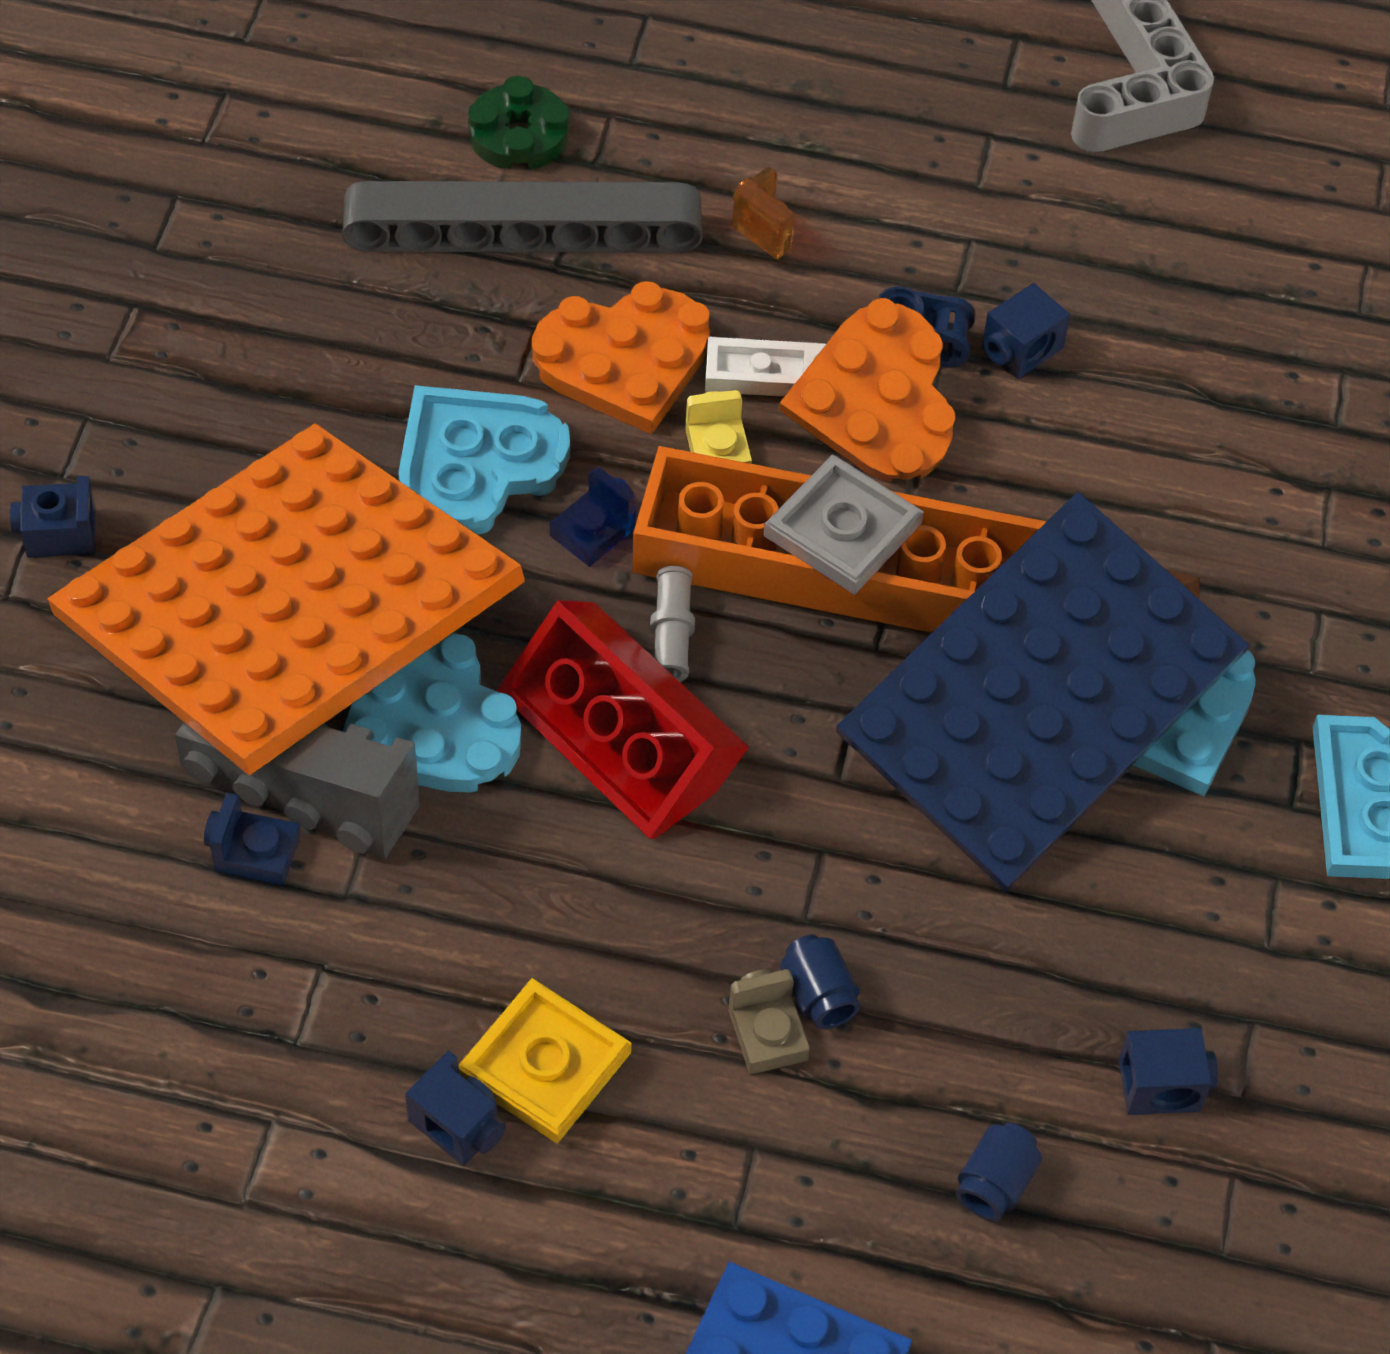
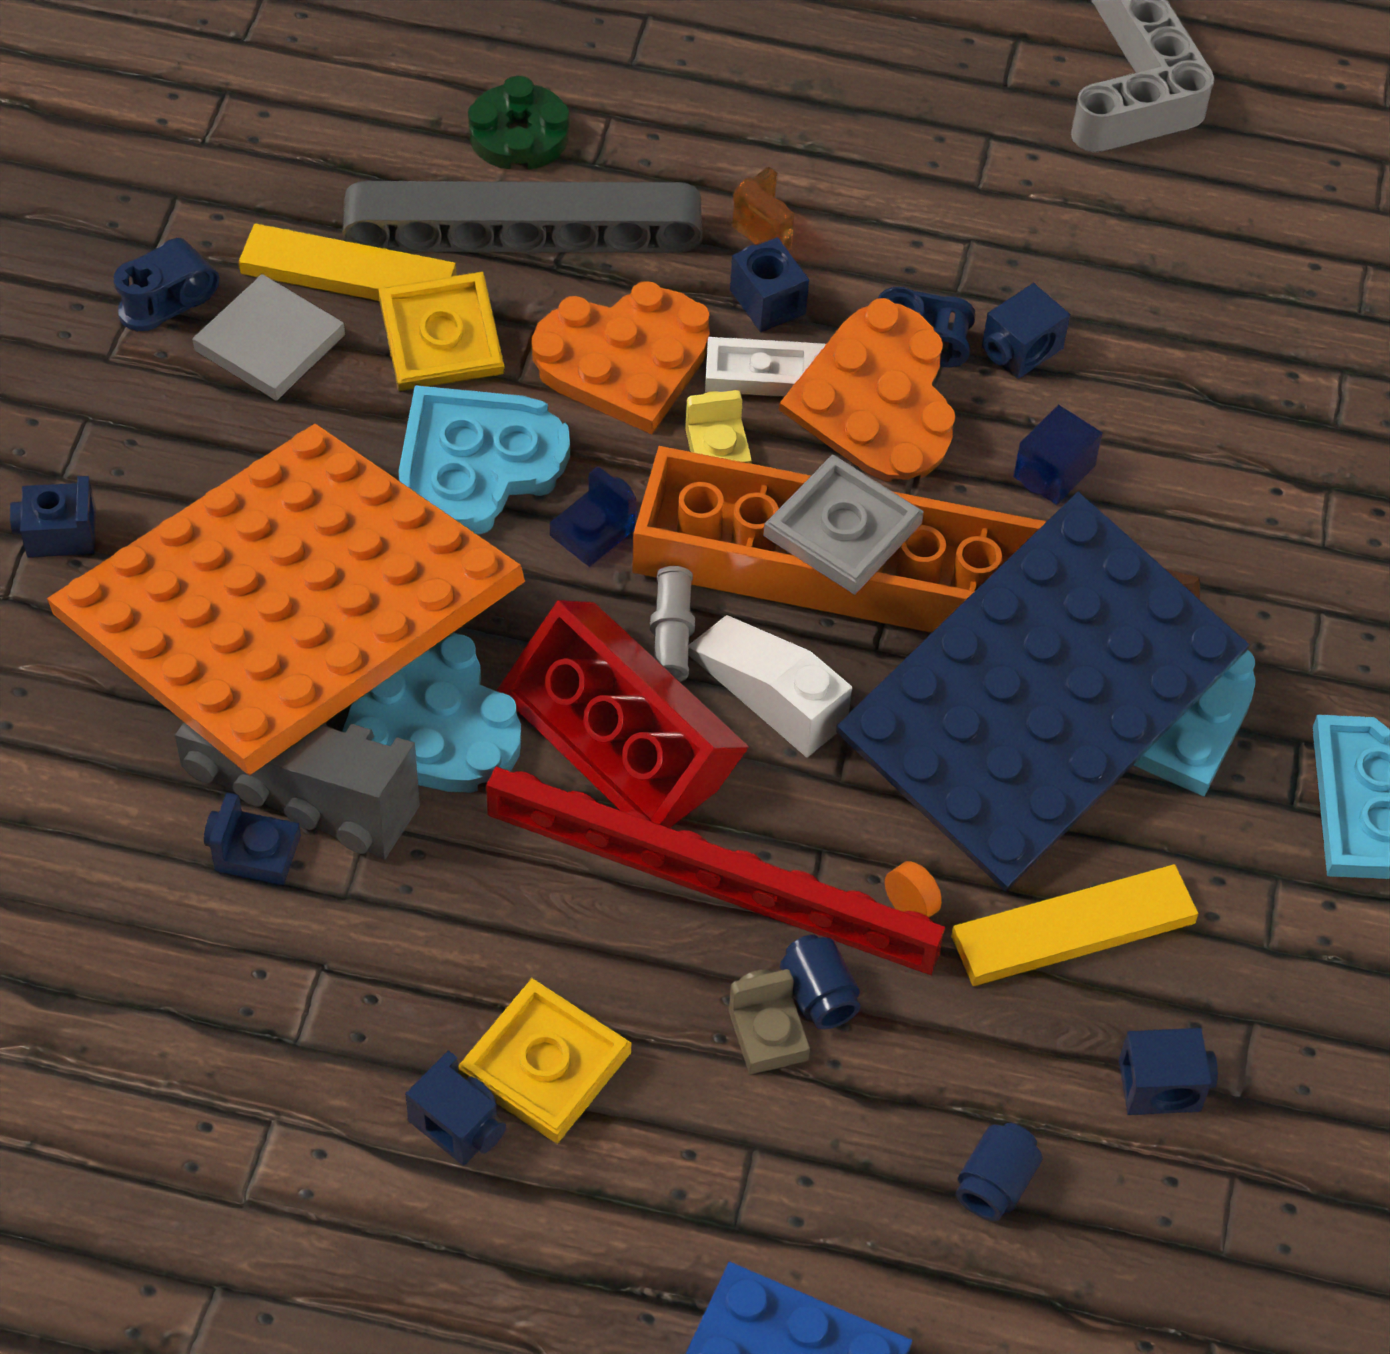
(168, 280): none -> dark blue piece
(269, 337): none -> light grey tile
(334, 263): none -> yellow tile
(441, 331): none -> yellow tile
(710, 869): none -> red plate
(769, 284): none -> dark blue brick
(776, 681): none -> white slope
(913, 889): none -> orange tile
(1057, 454): none -> clear blue brick
(1074, 925): none -> yellow tile

